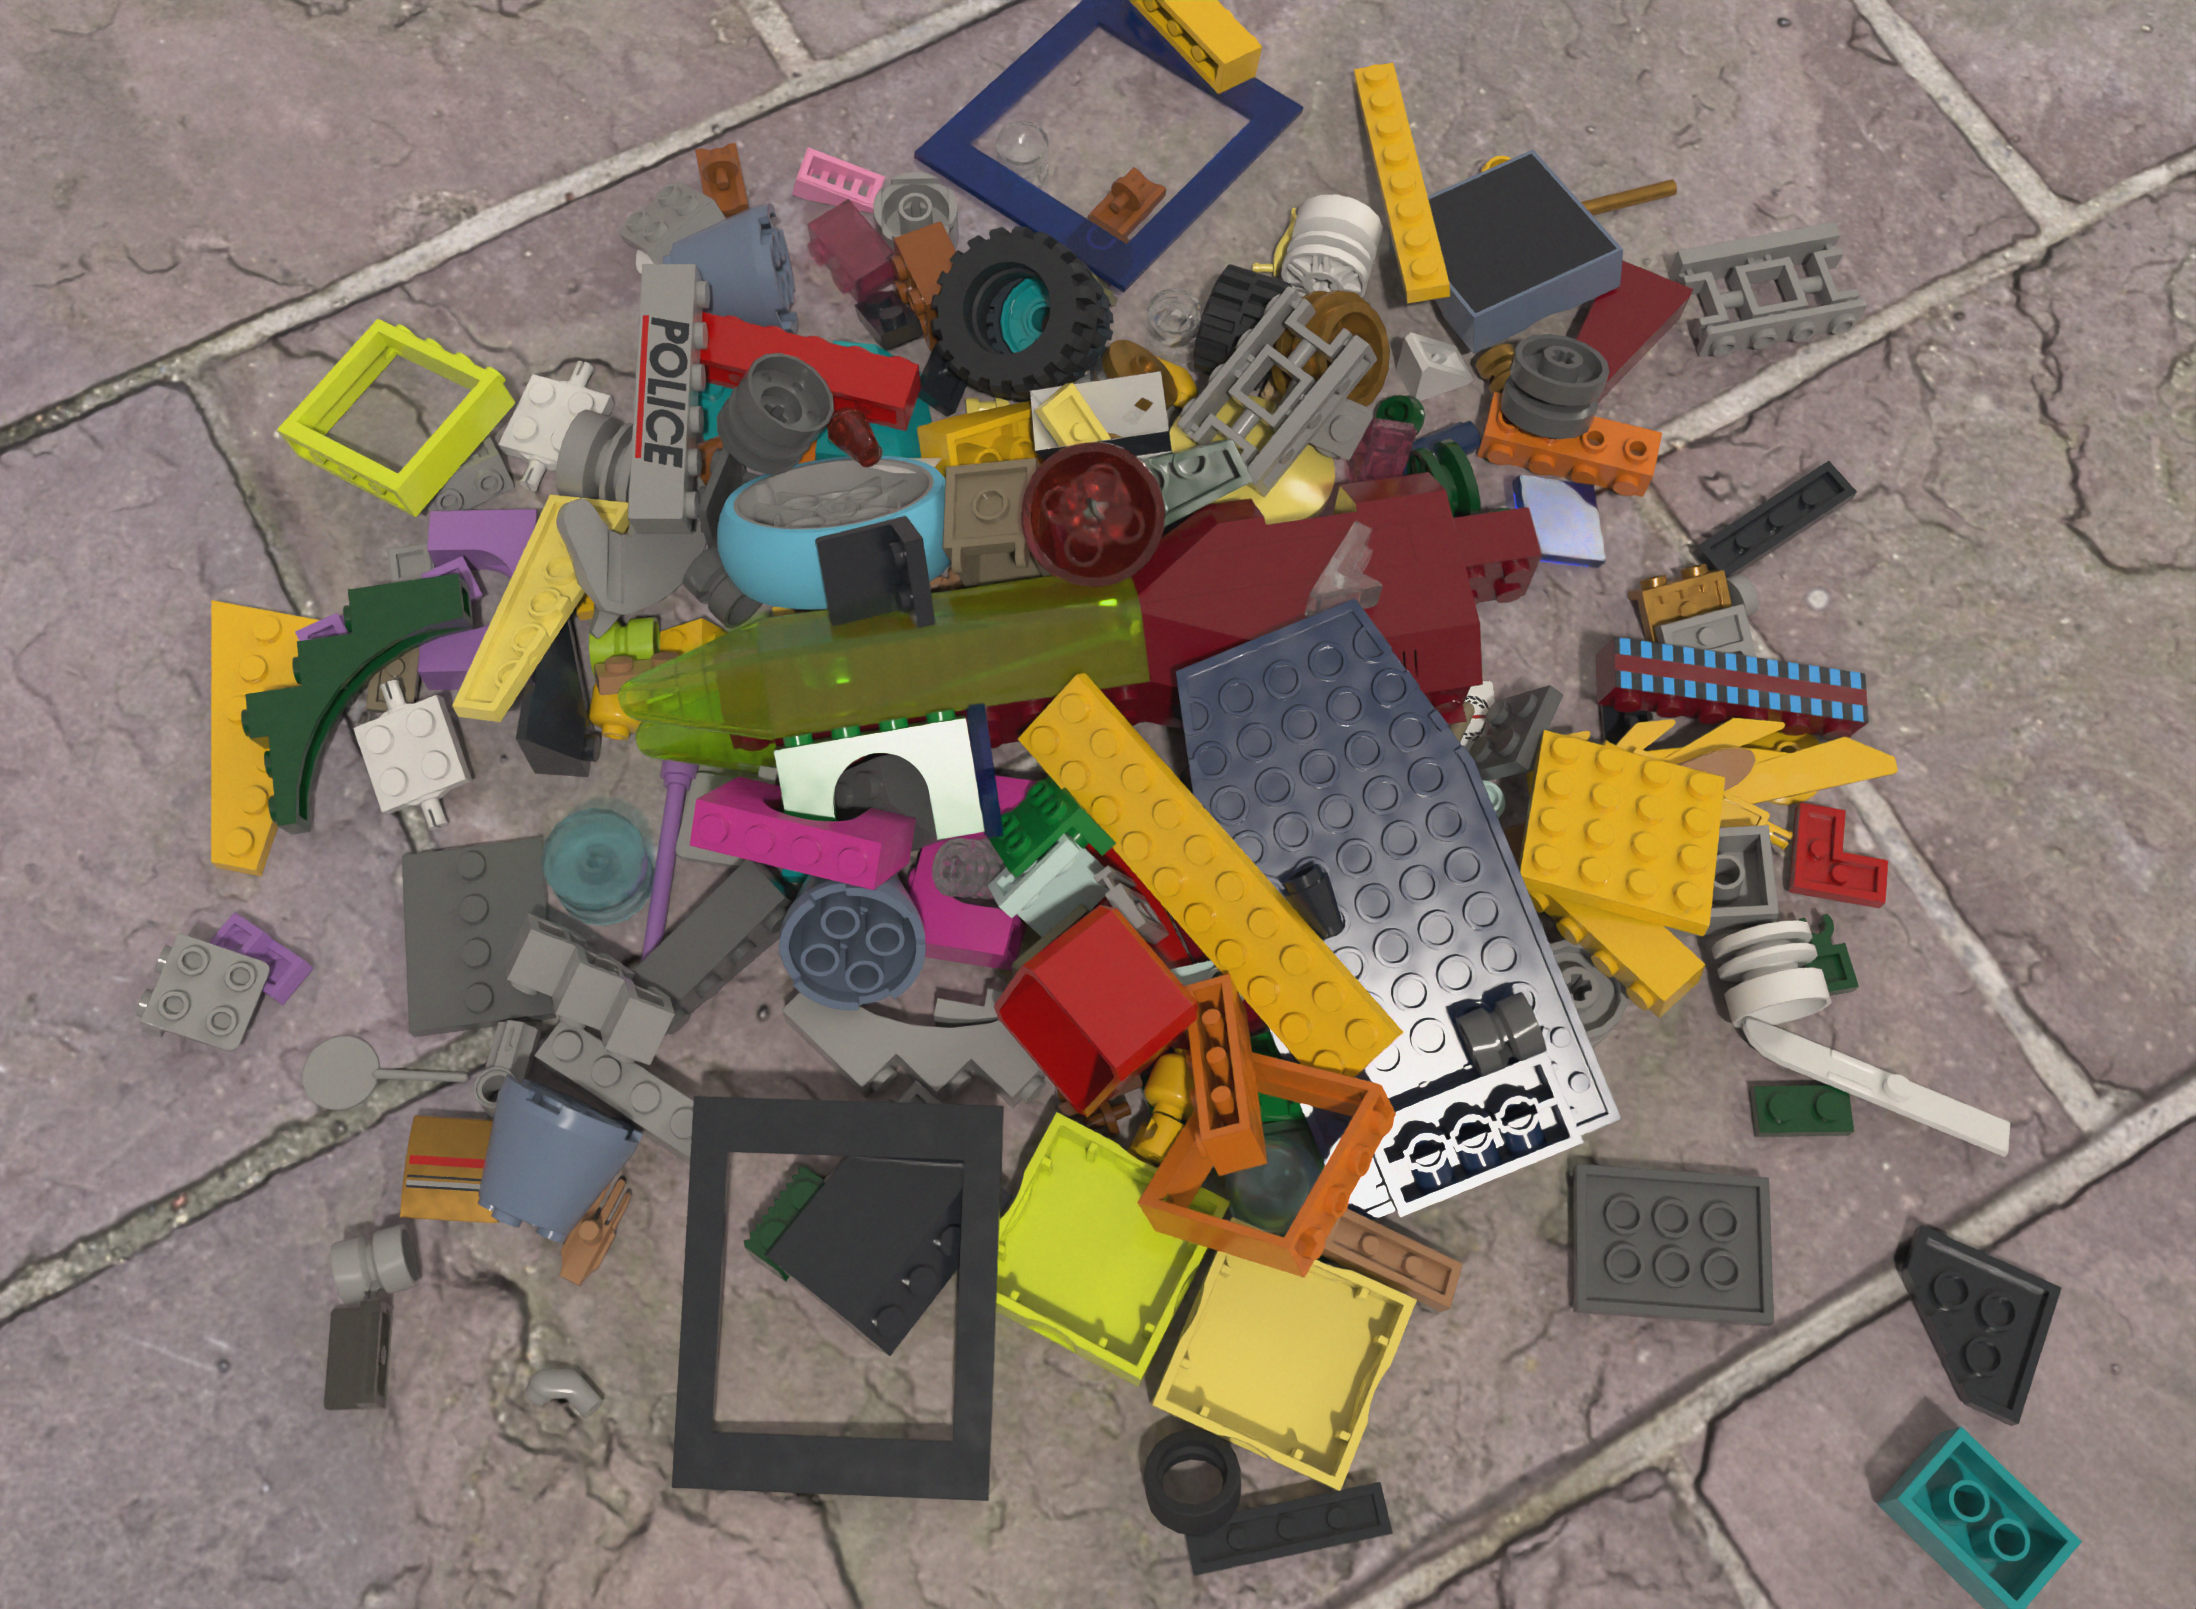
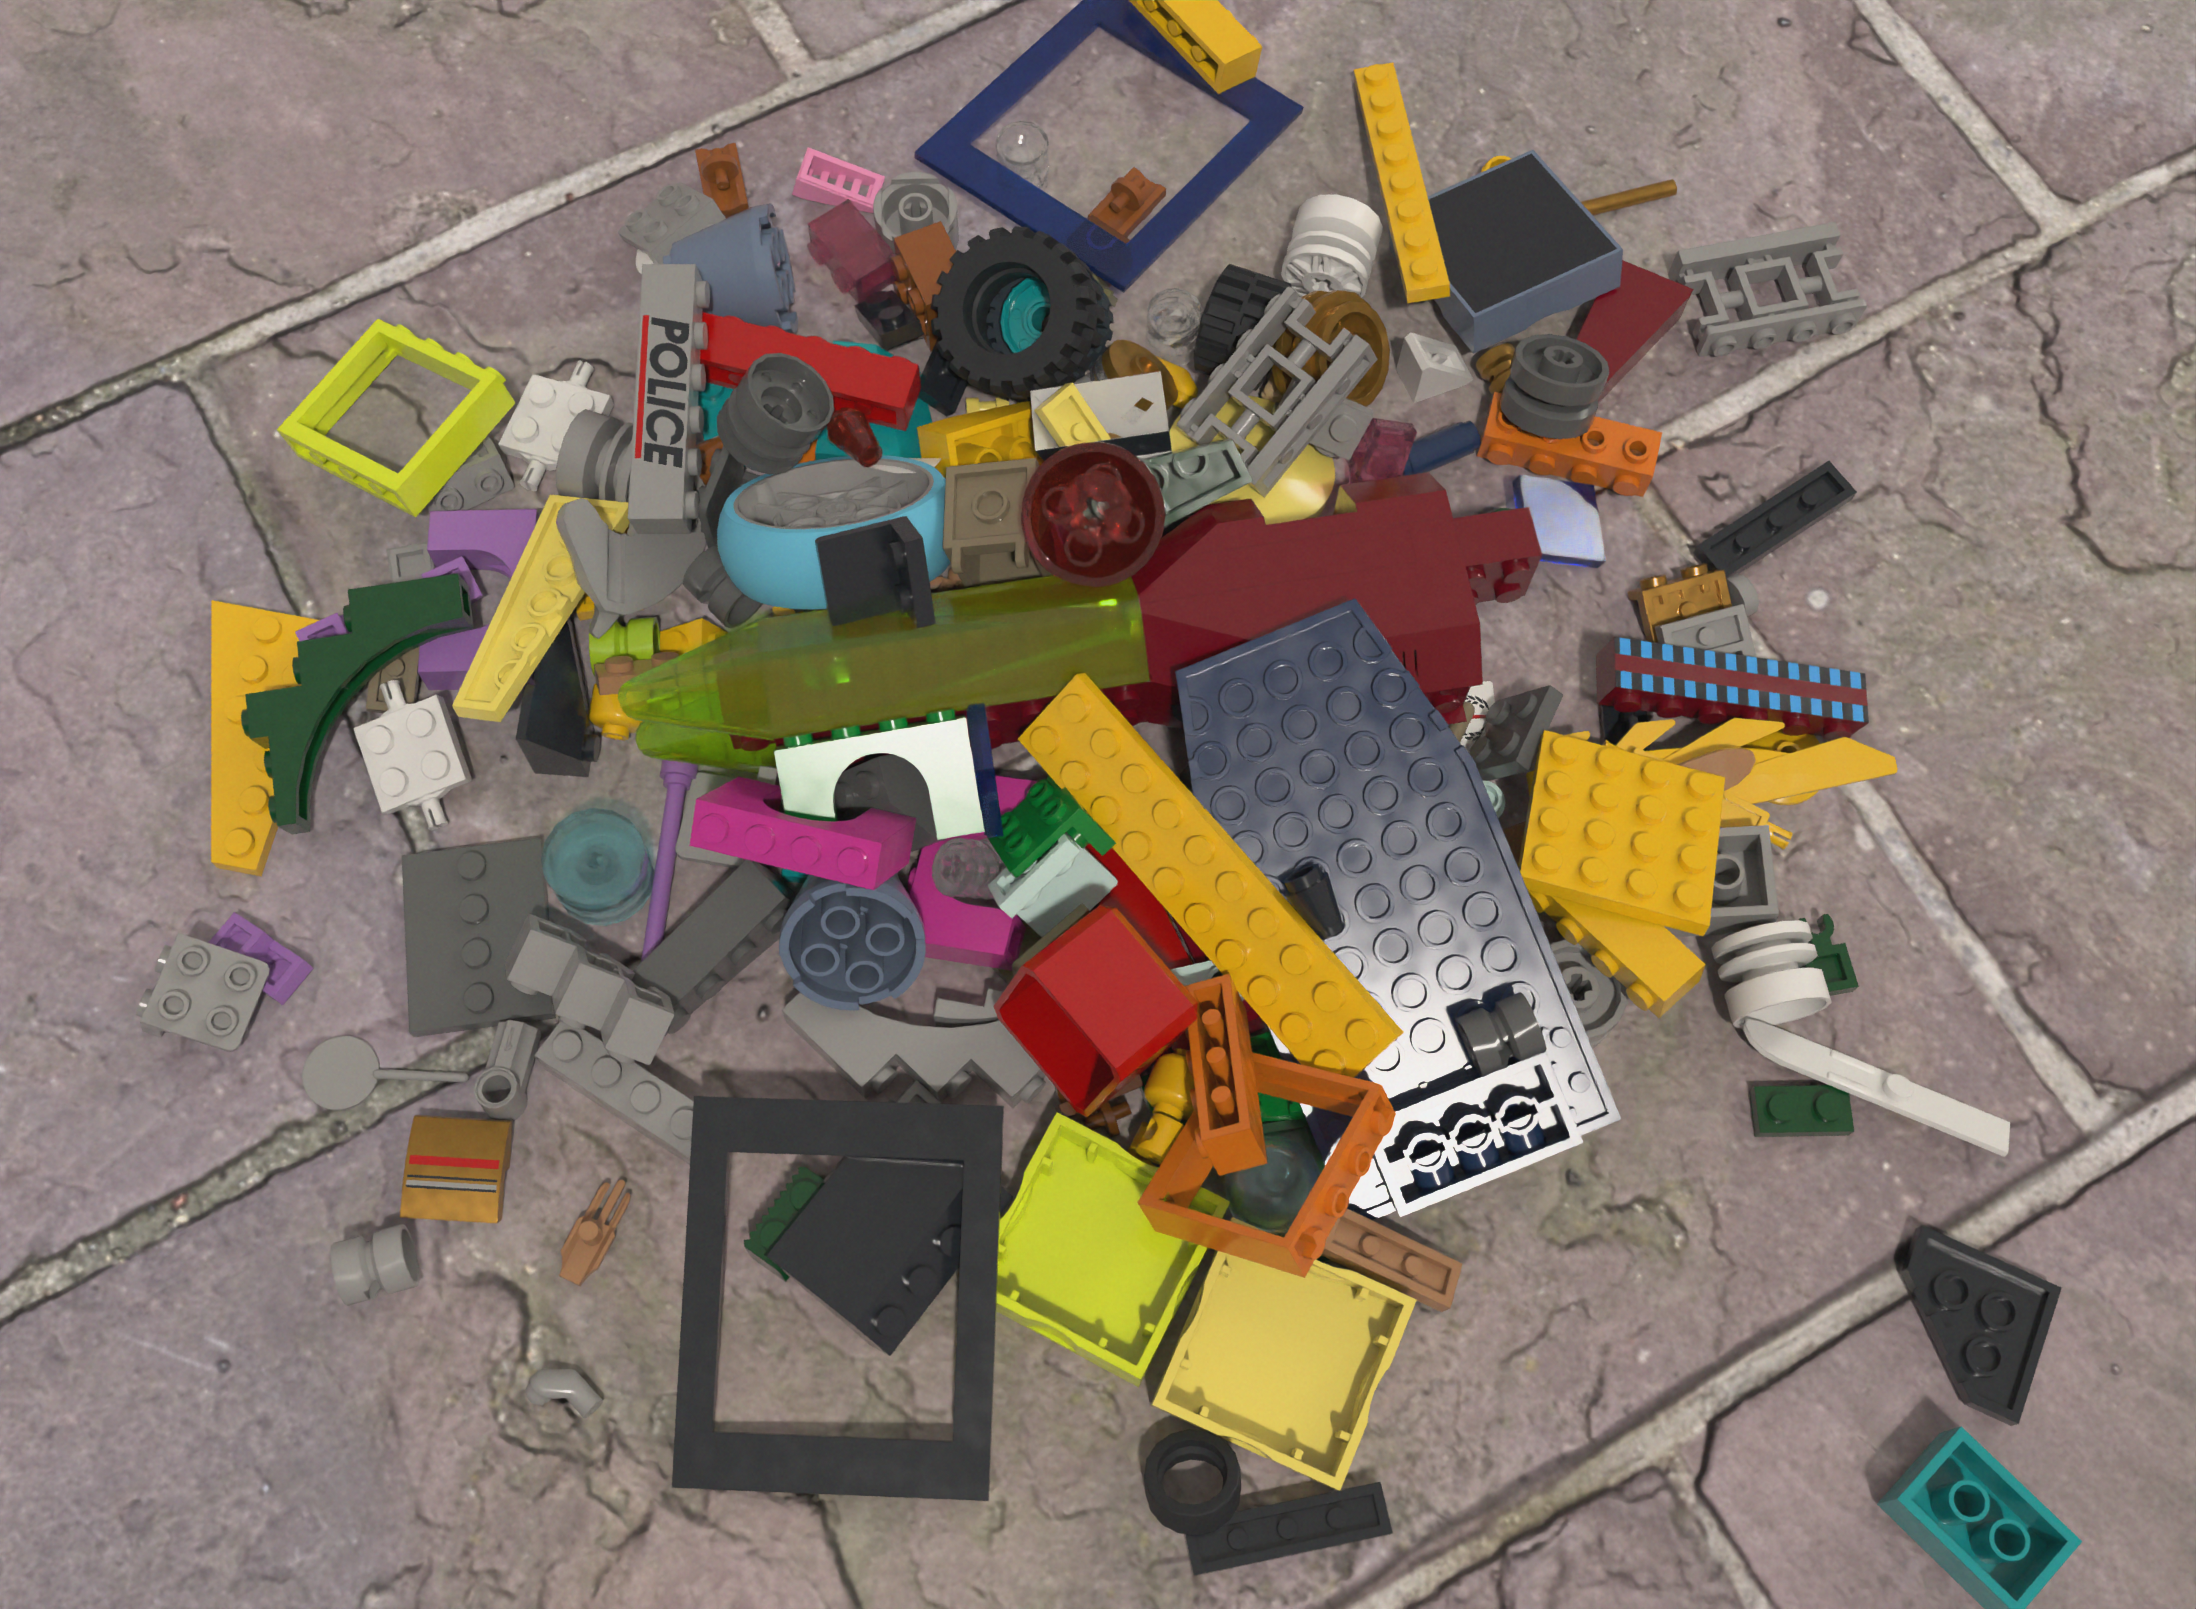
(359, 1357): clear smoke panel -> none
(550, 1157): sand blue cone -> none
(1131, 904): light grey plate -> none
(1280, 251): light yellow piece -> none
(1344, 575): clear slope -> none
(1402, 409): dark green hat -> none
(1453, 471): dark green wheel -> none
(1672, 1245): dark grey plate -> none
(1821, 866): red plate -> none

